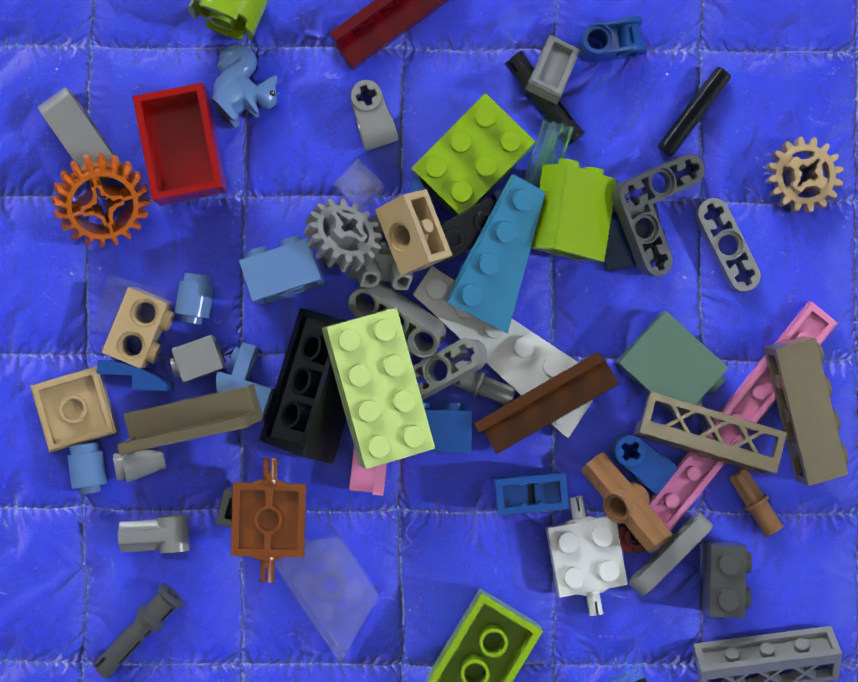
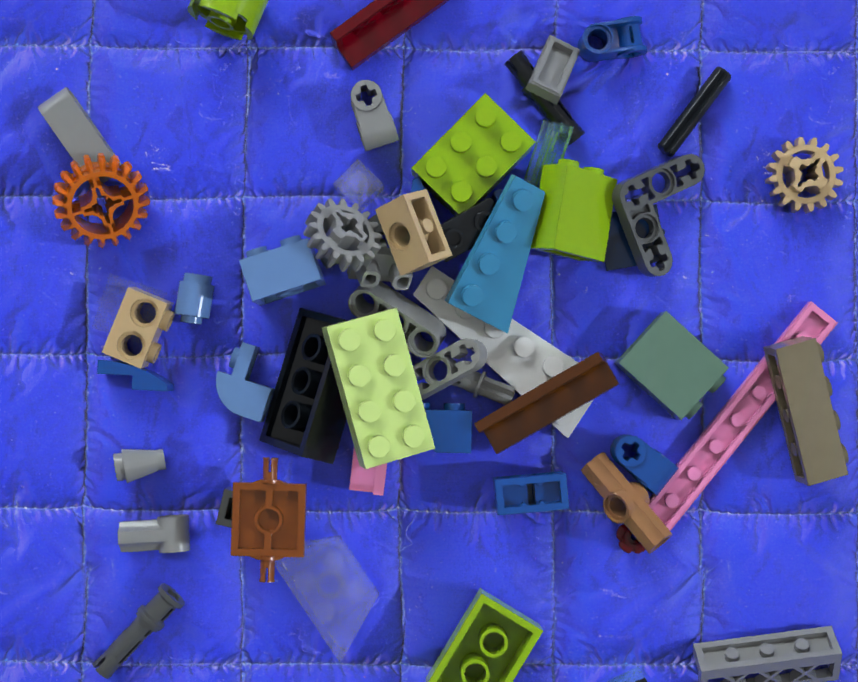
(74, 409): tan tile -> none
(87, 468): medium blue brick -> none
(180, 144): red piece -> none
(191, 418): dark tan fence -> none
(197, 359): light grey brick -> none
(235, 91): medium blue animal -> none
(586, 556): white plate -> none
(670, 553): light grey beam -> none
(707, 226): light grey beam -> none
(707, 447): dark tan fence -> none
(725, 579): dark grey brick -> none
(756, 502): medium nougat axle -> none

